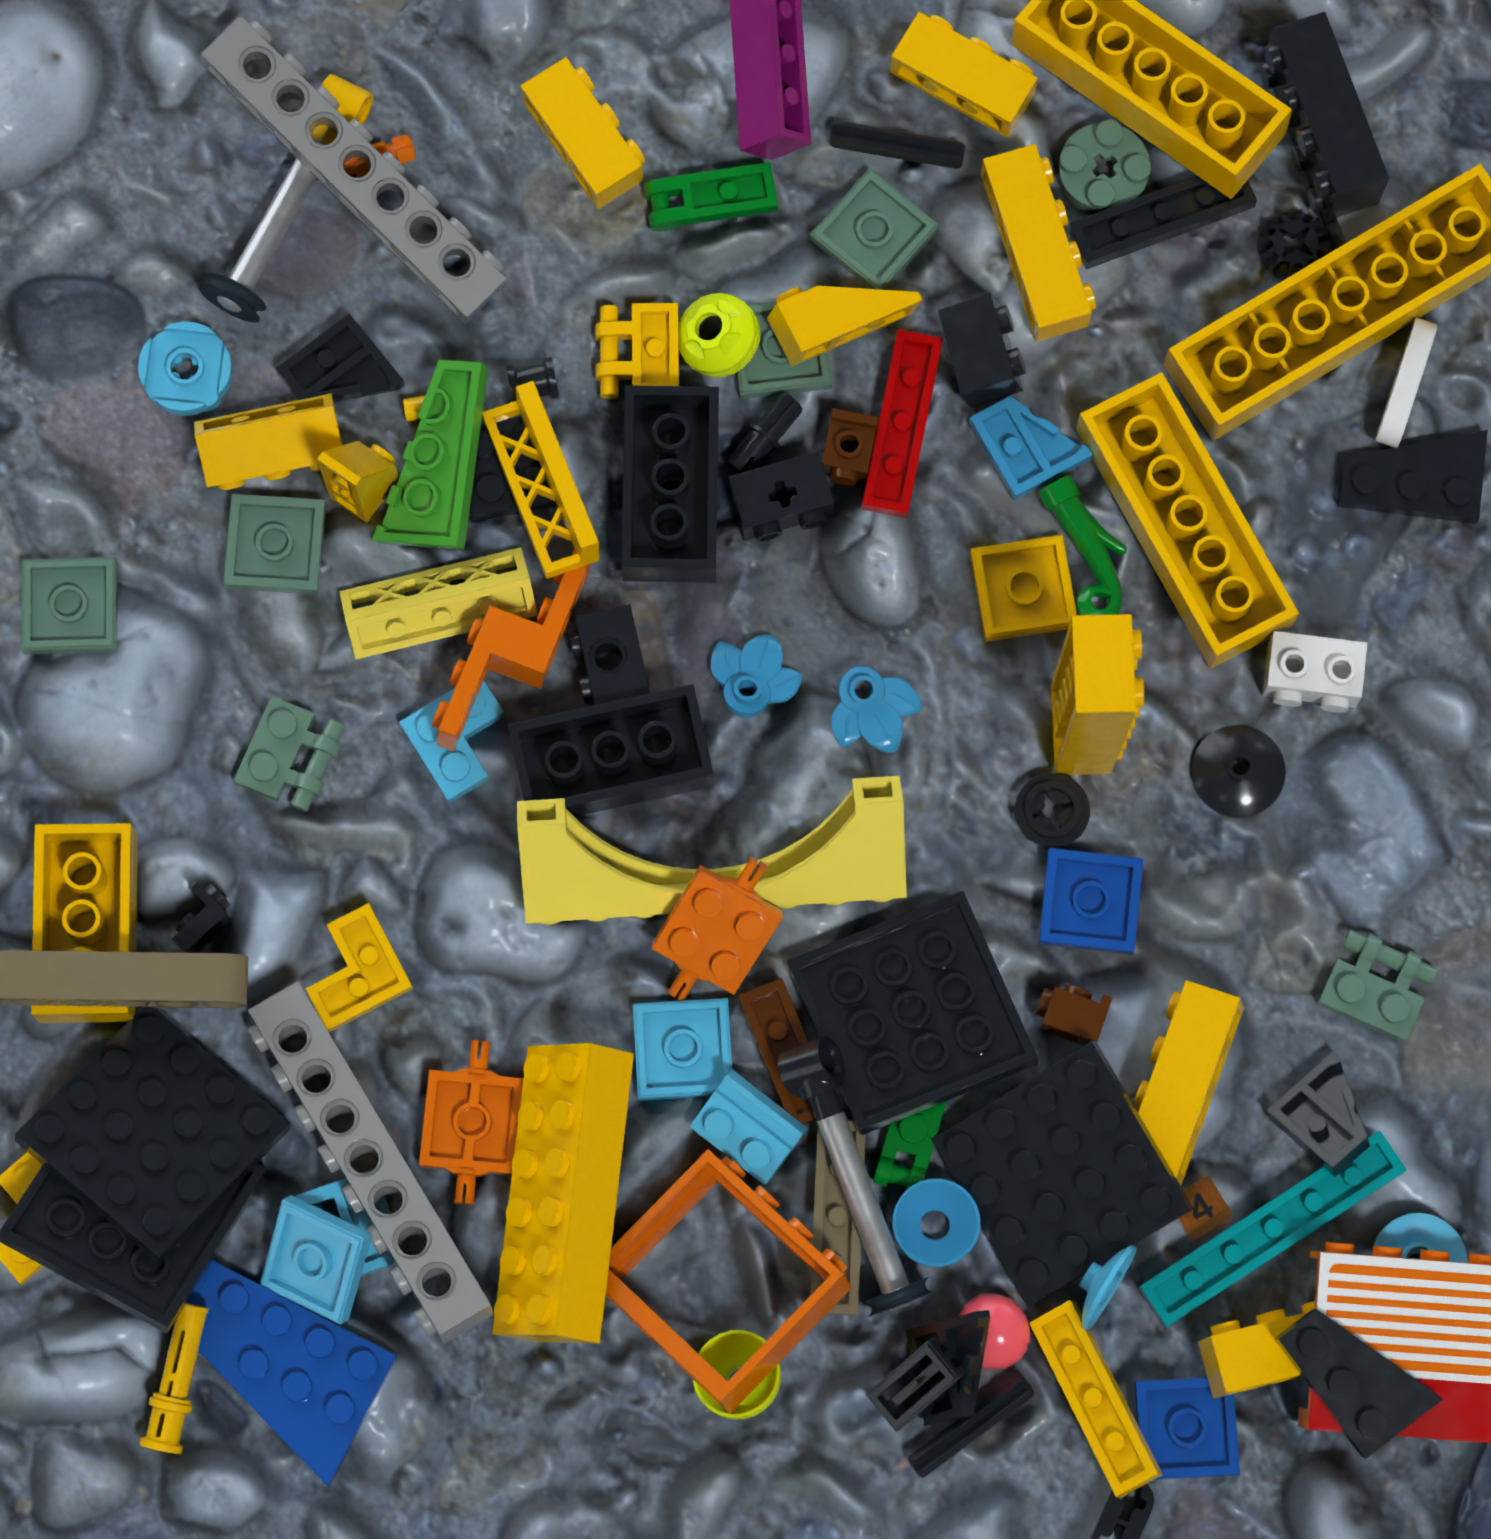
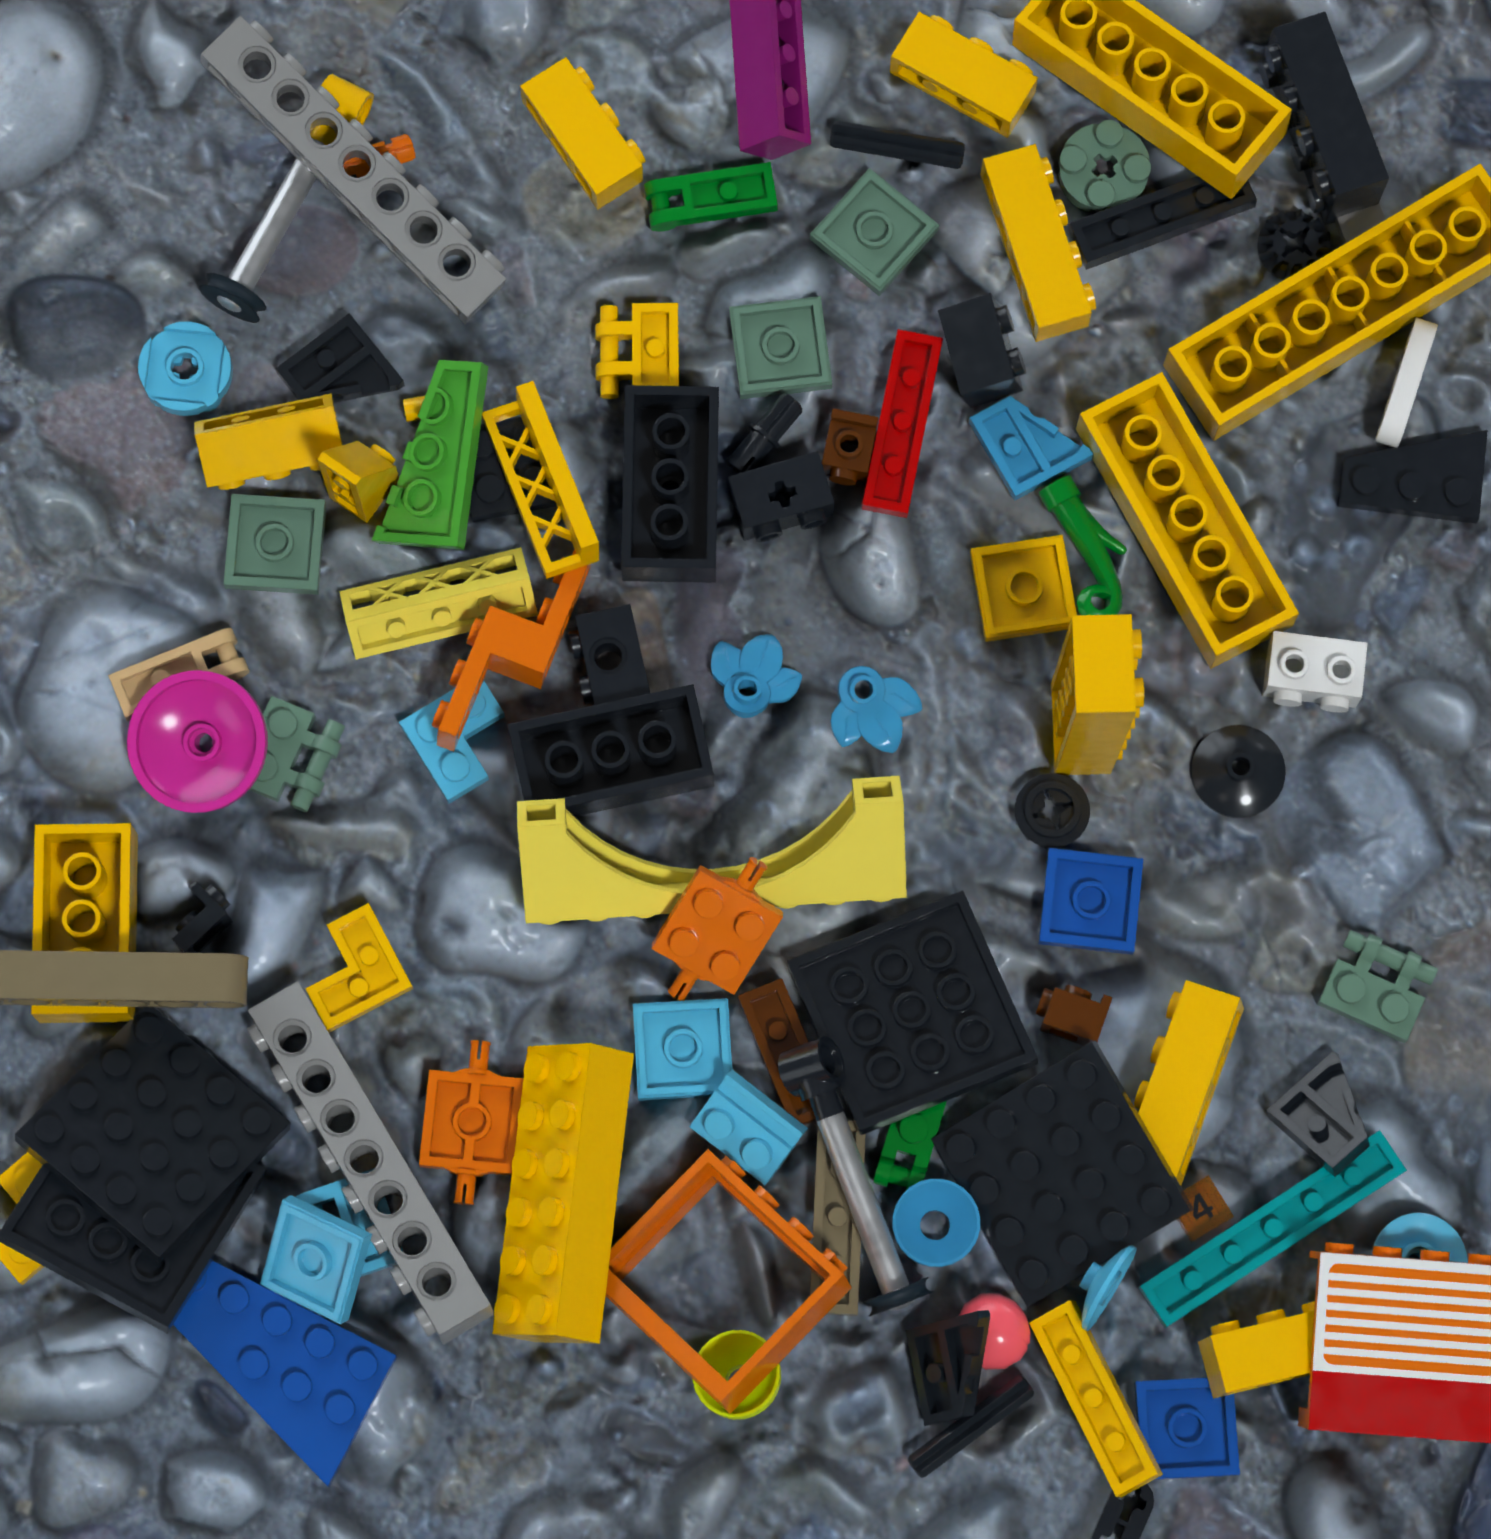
(69, 605): sand green tile -> none
(136, 680): none -> tan plate
(167, 737): none -> dark pink dish
(171, 1401): yellow pin -> none
(541, 374): black bush -> none
(733, 345): neon yellow piece -> none
(832, 316): yellow slope -> none
(941, 1362): black tile -> none
(1354, 1382): black wing -> none

